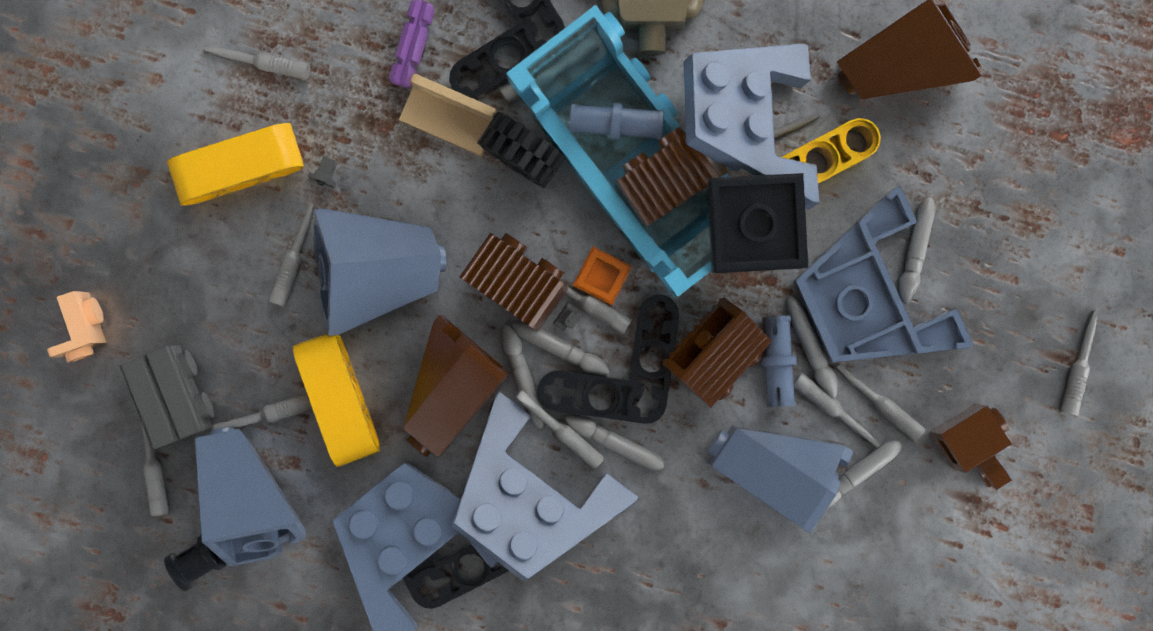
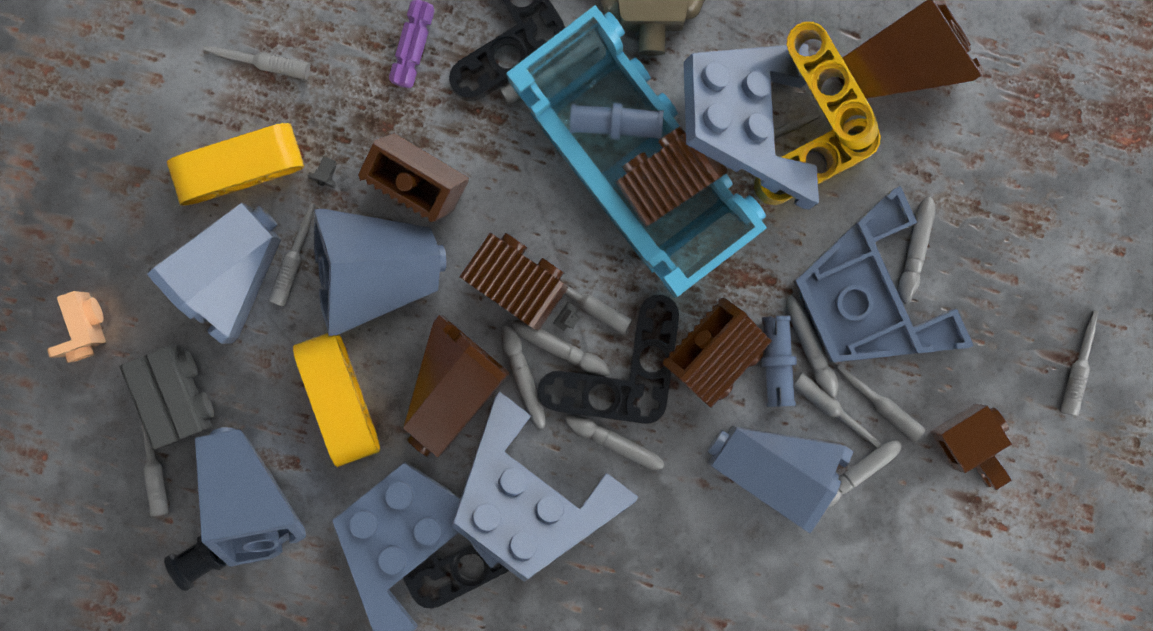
(221, 270): none -> slope
(272, 412): light grey piece -> none
(413, 177): none -> reddish brown brick
(446, 114): tan panel -> none
(521, 149): black tyre -> none
(564, 434): light grey piece -> none
(602, 275): orange tile -> none
(757, 223): black tile -> none
(829, 64): none -> yellow beam

